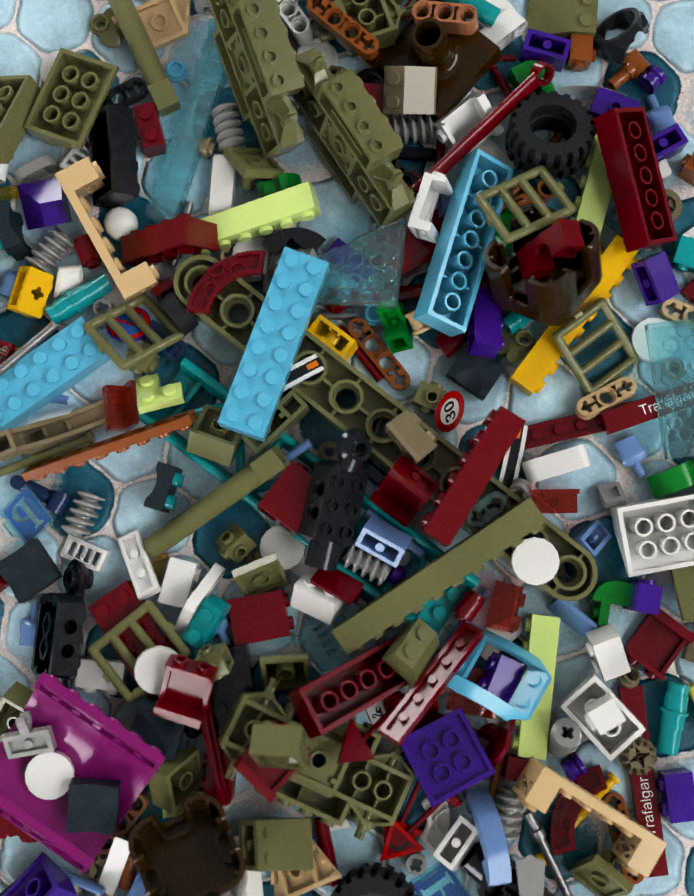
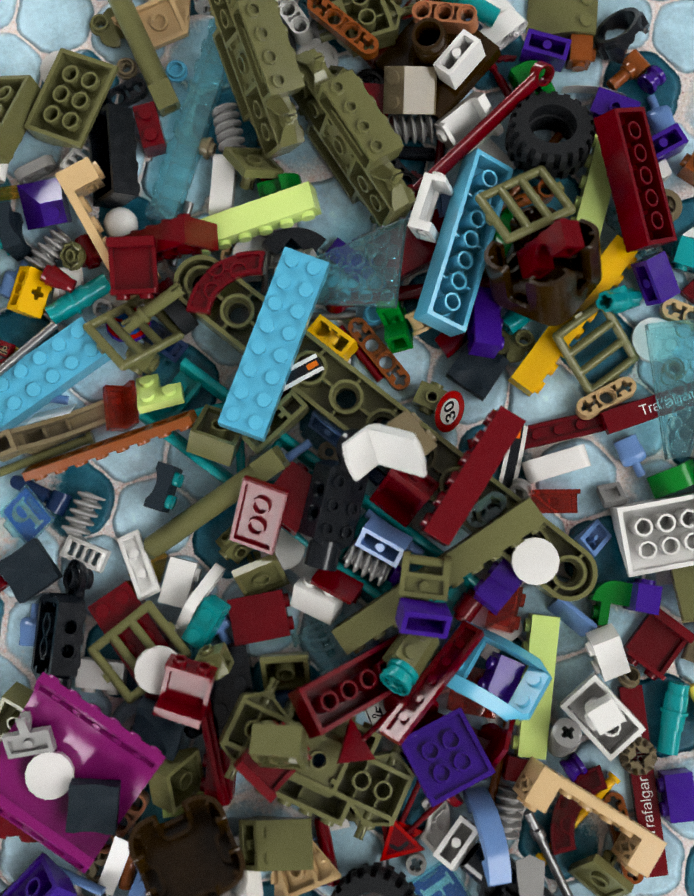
(56, 278): none -> dark red cone
(73, 256): none -> olive plate
(127, 63): none -> dark tan plate
(133, 267): none -> dark red panel
(152, 308): none -> olive pin
(259, 514): none -> tile
(325, 428): none -> medium blue slope
(386, 447): none -> white piece
(399, 676): none -> teal wheel
(423, 618): none -> dark purple brick
(425, 584): none -> olive plate
(459, 59): none -> white brick
(498, 587): none -> dark purple brick
(619, 299): none -> teal piece

